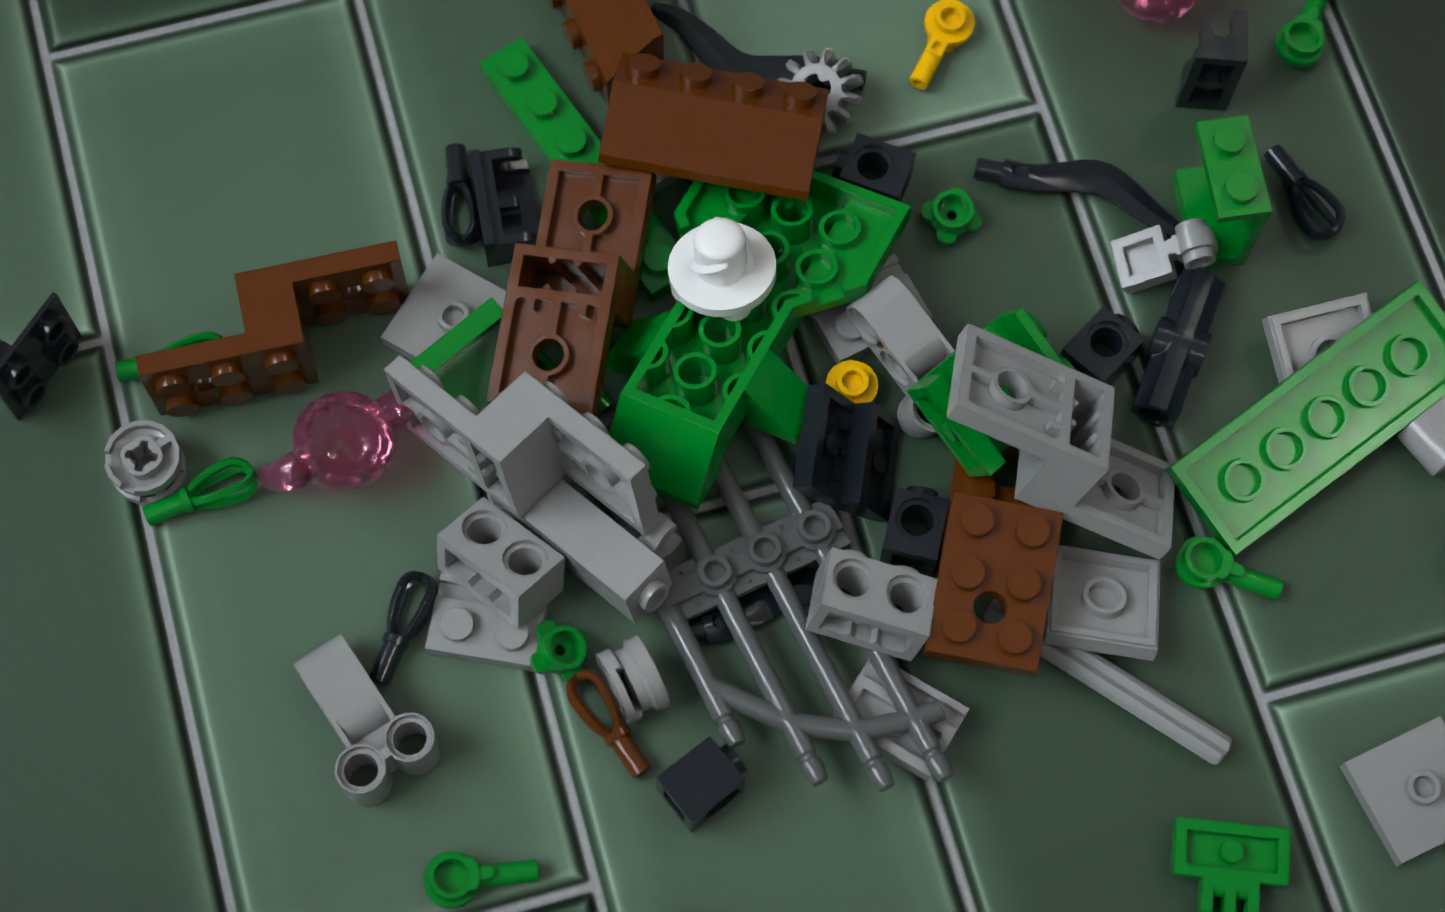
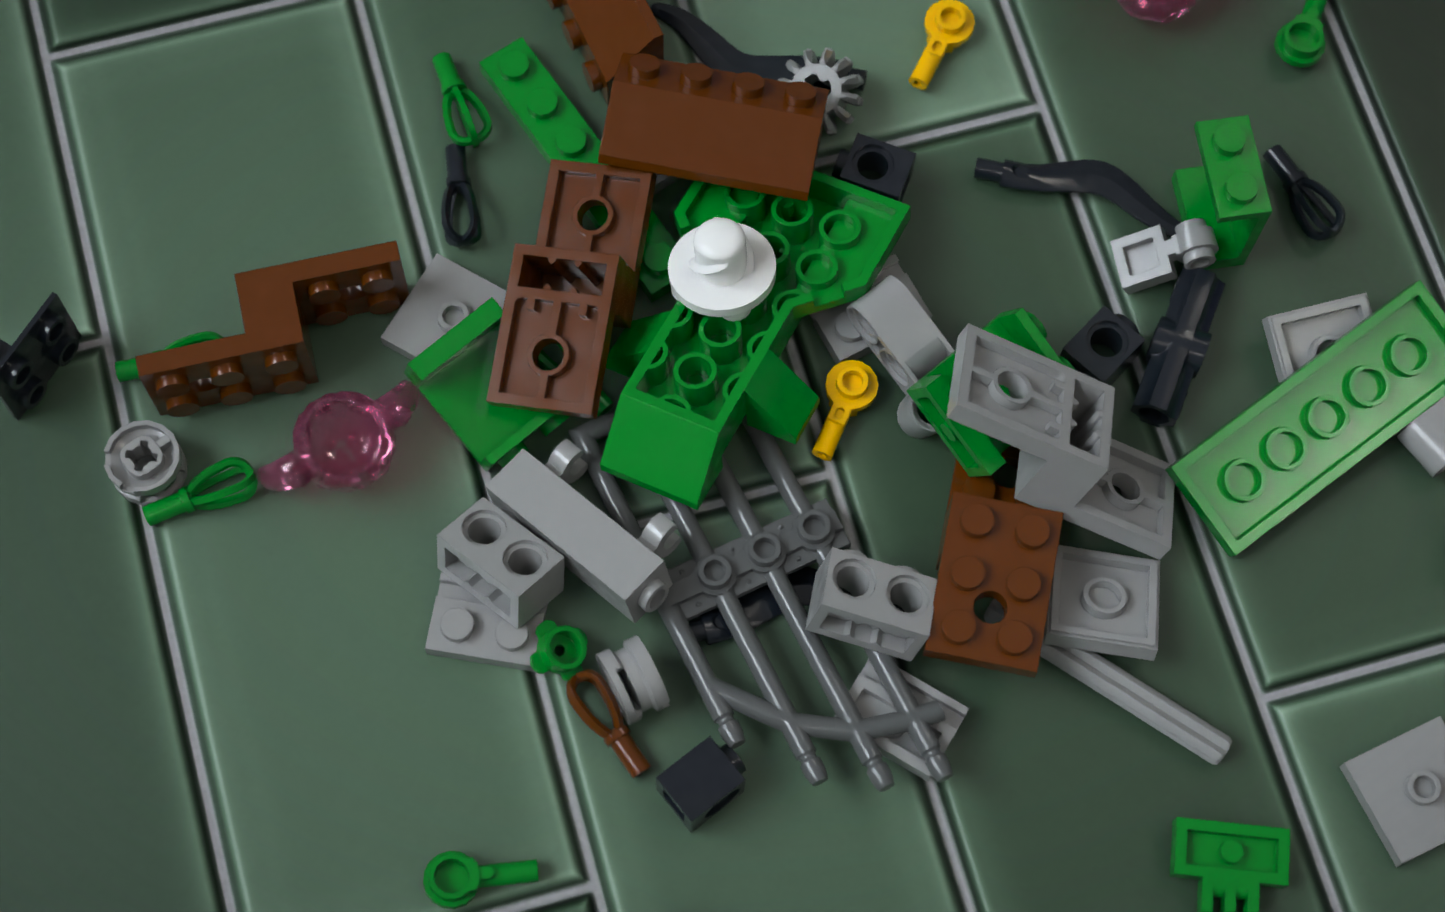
(363, 722): light grey piece -> none
(396, 642): black piece -> none
(455, 90): none -> green piece
(504, 202): black hinge -> none
(526, 444): light grey bracket -> none
(847, 453): black slope -> none
(909, 550): black brick -> none
(951, 201): green plate -> none
(1206, 563): green plate -> none
(1216, 65): black hinge -> none

